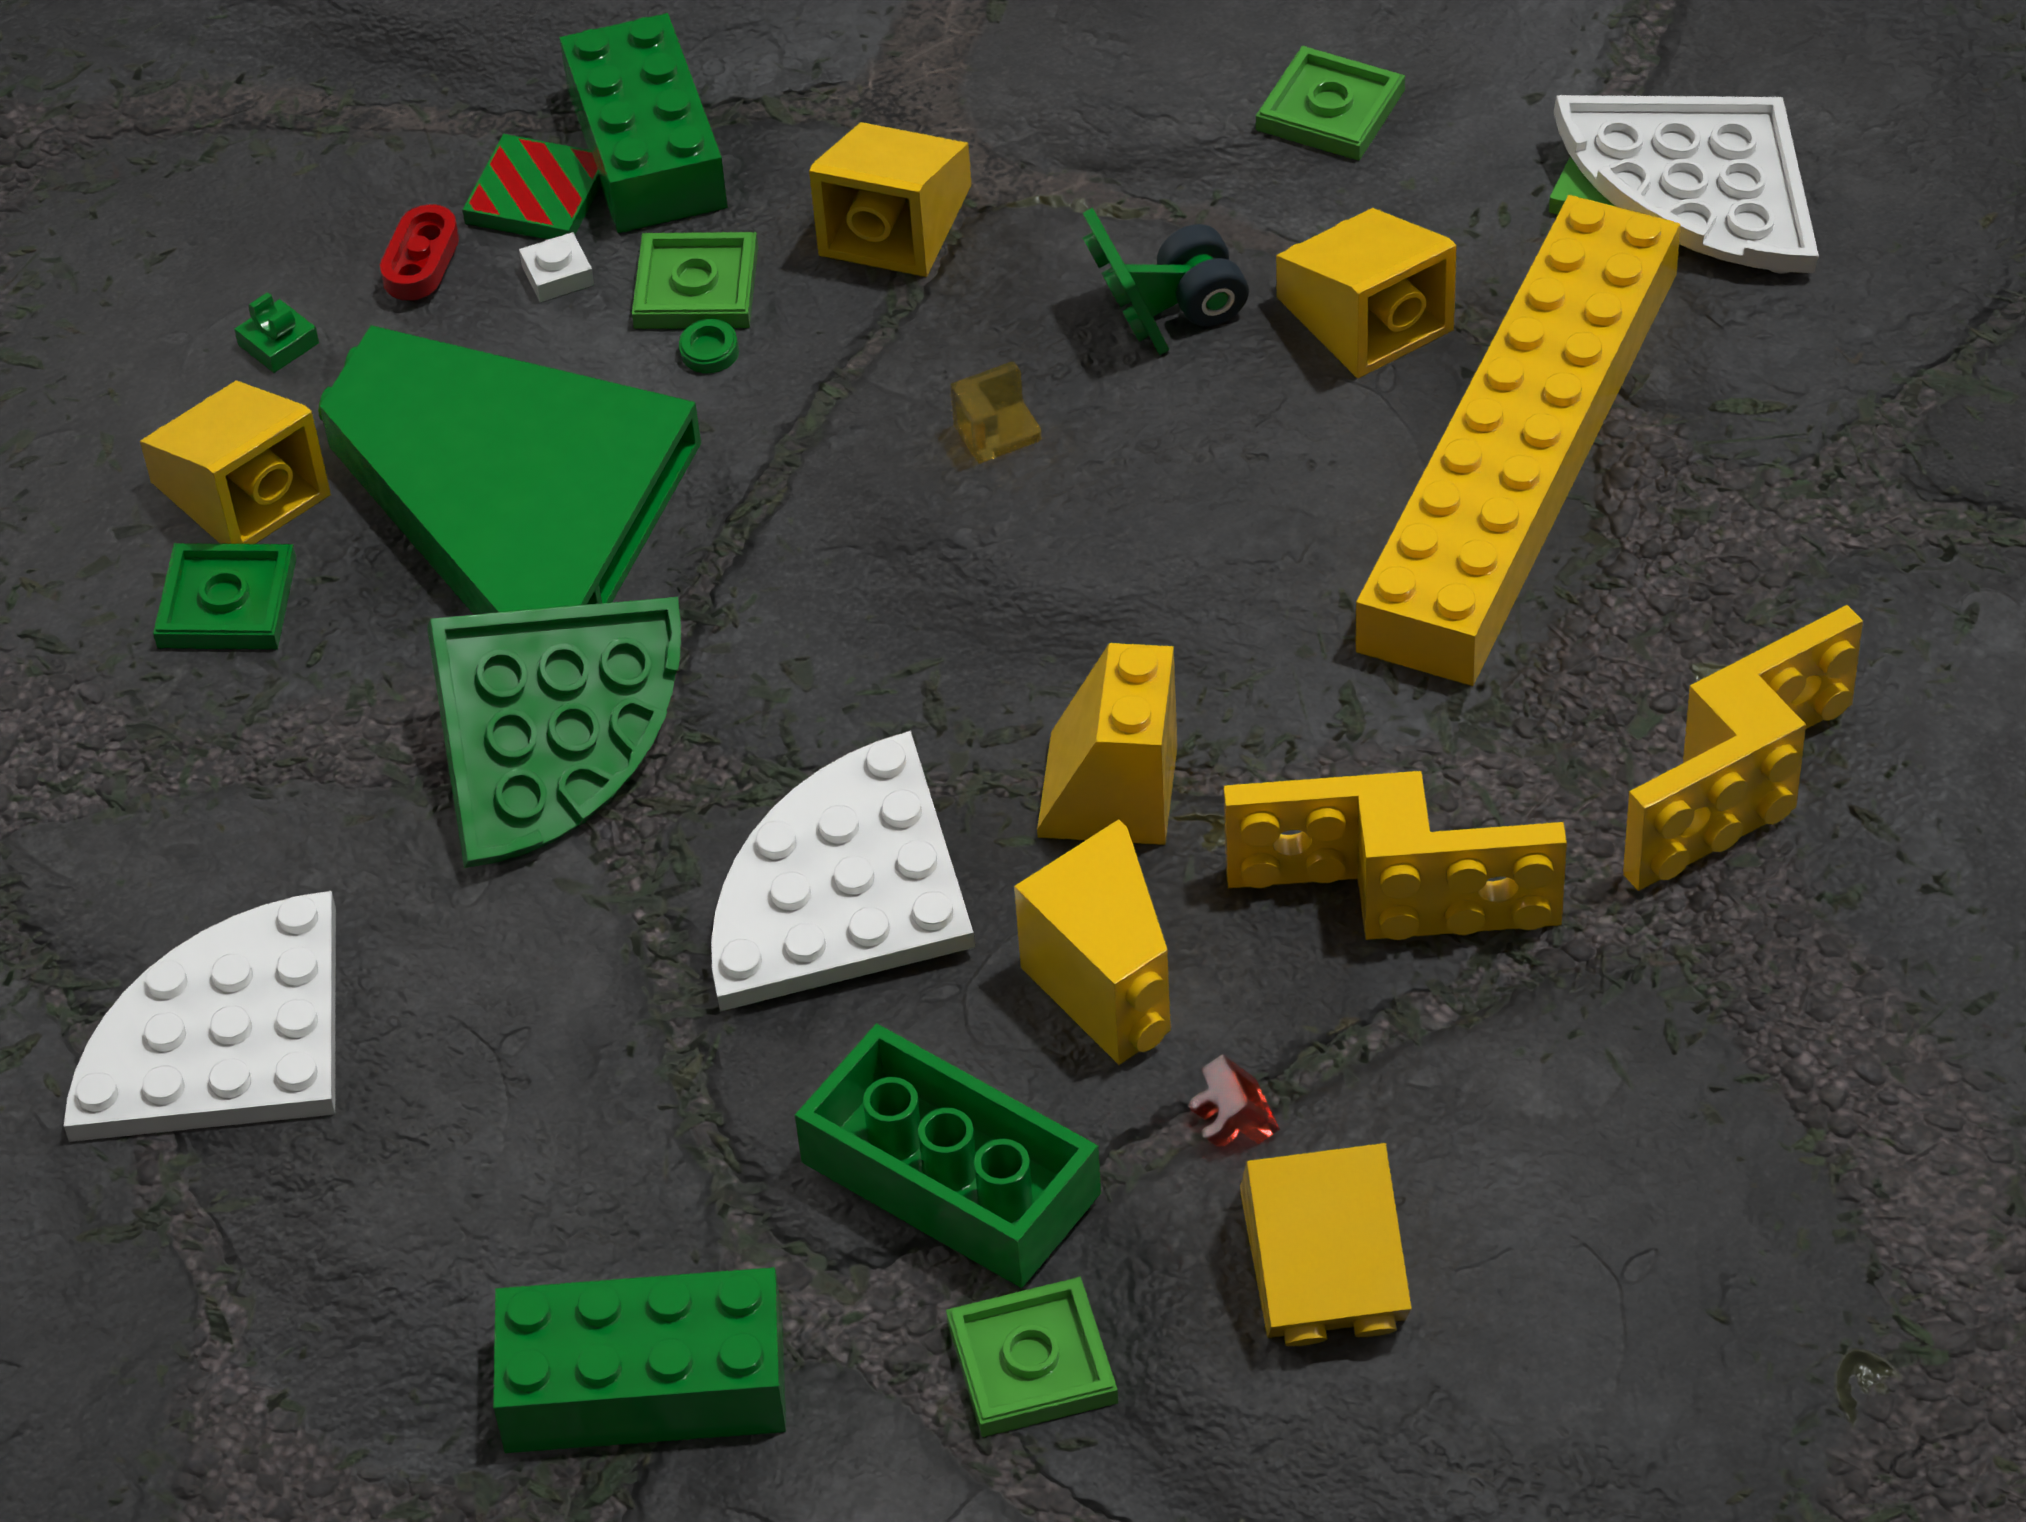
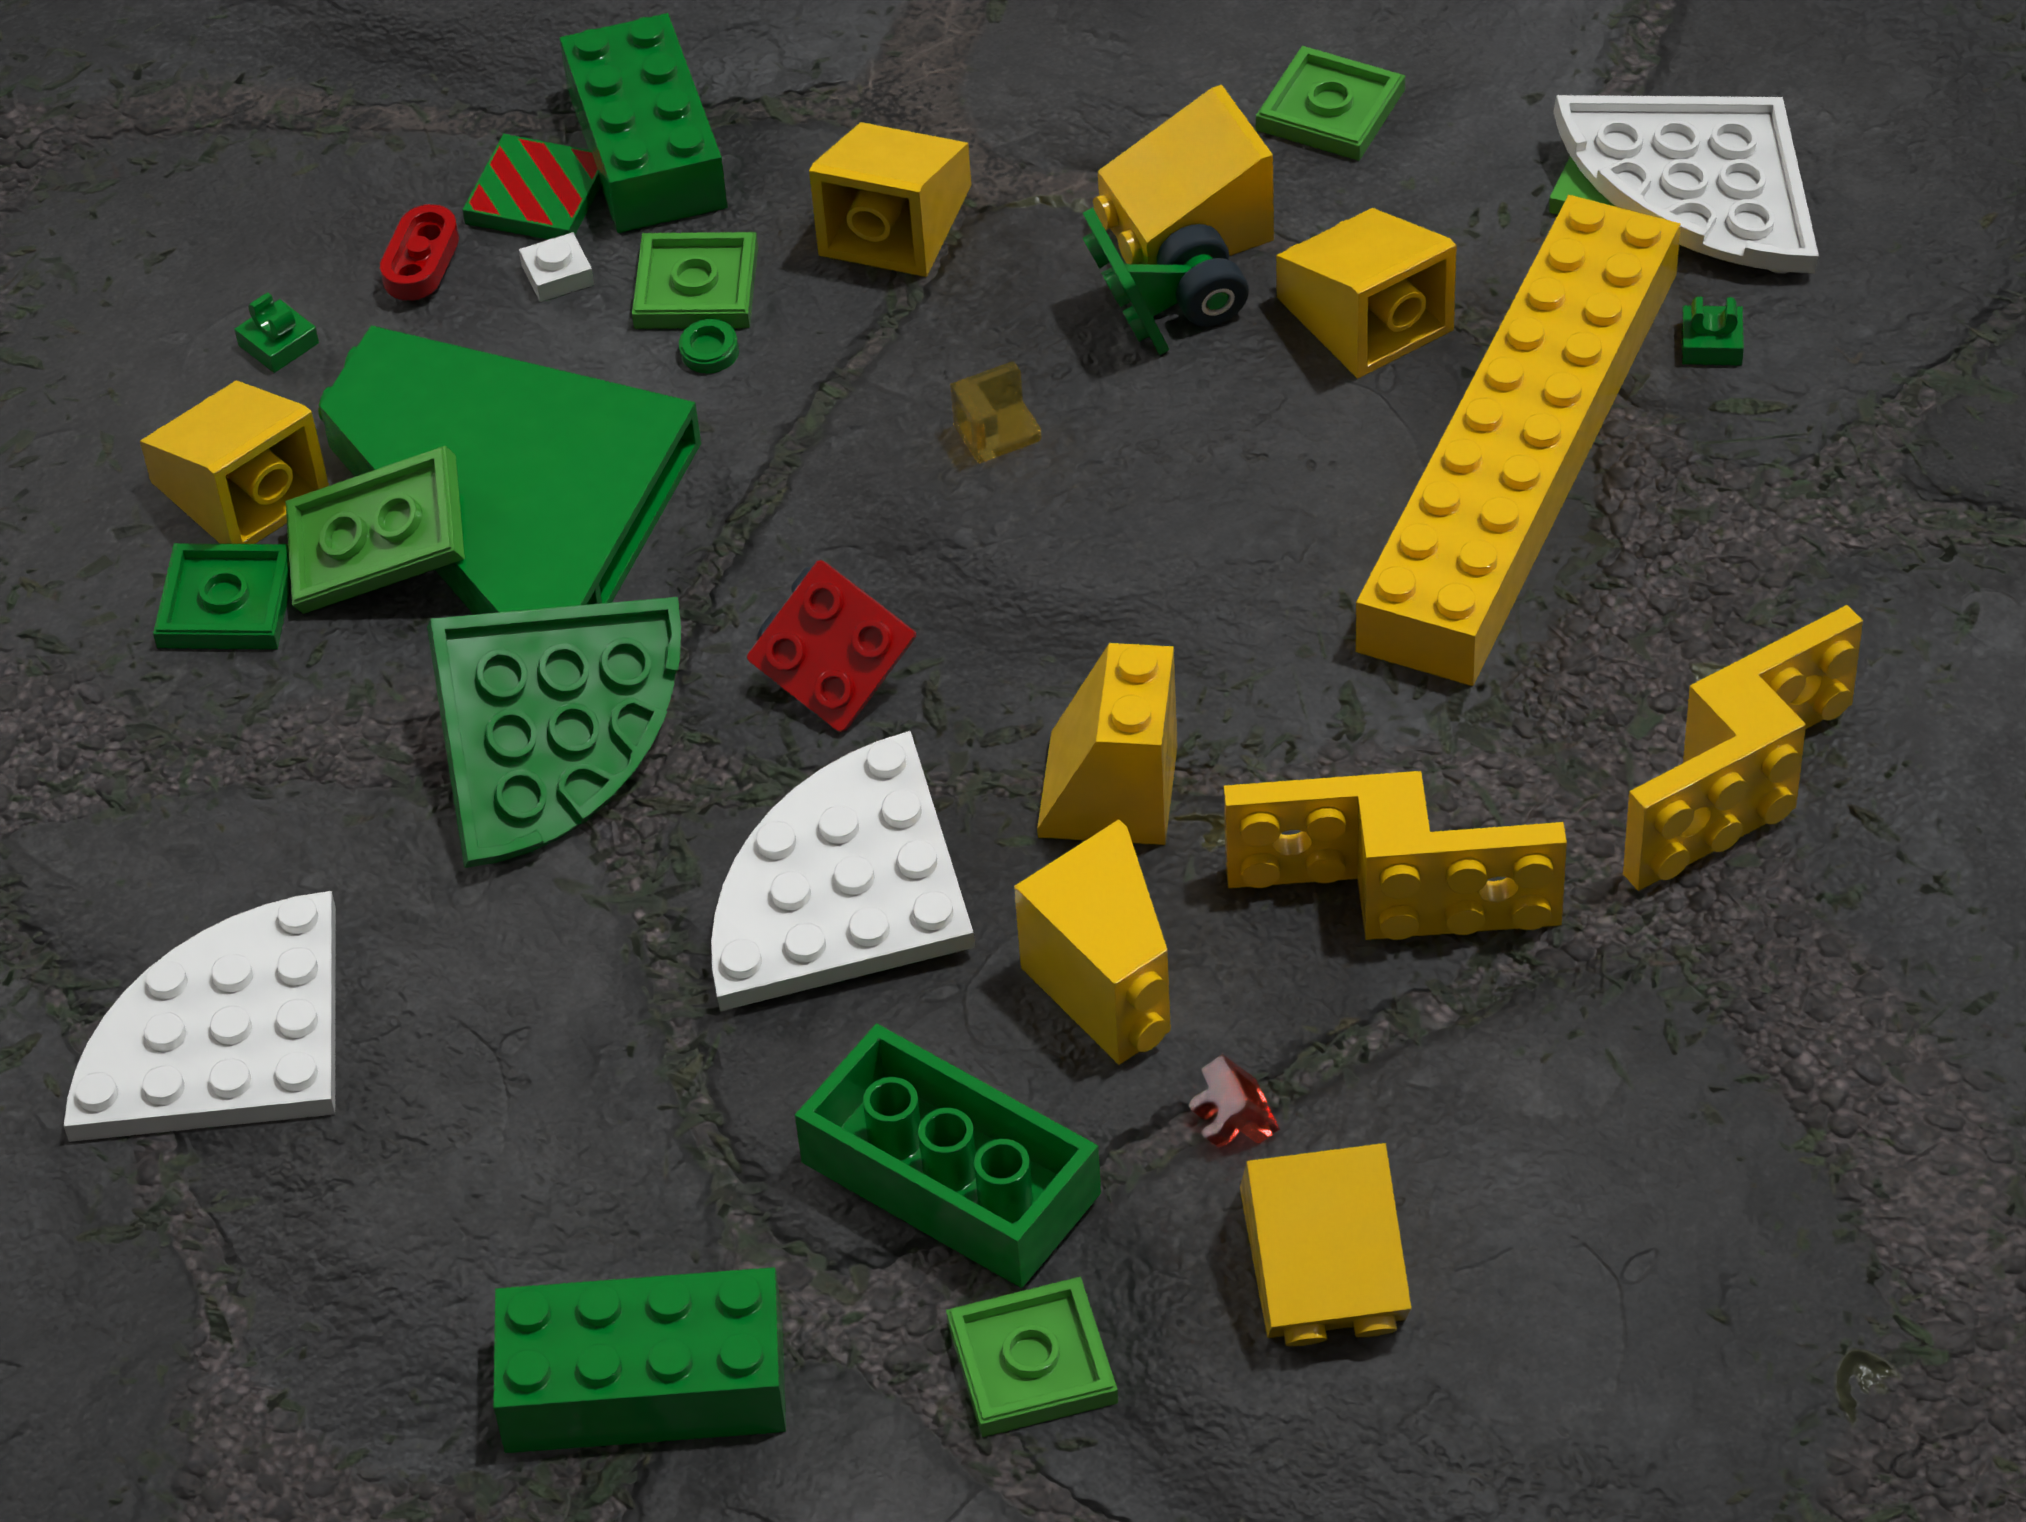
(374, 530): none -> bright green tile
(830, 645): none -> red plate
(1190, 171): none -> yellow slope
(1712, 333): none -> green tile

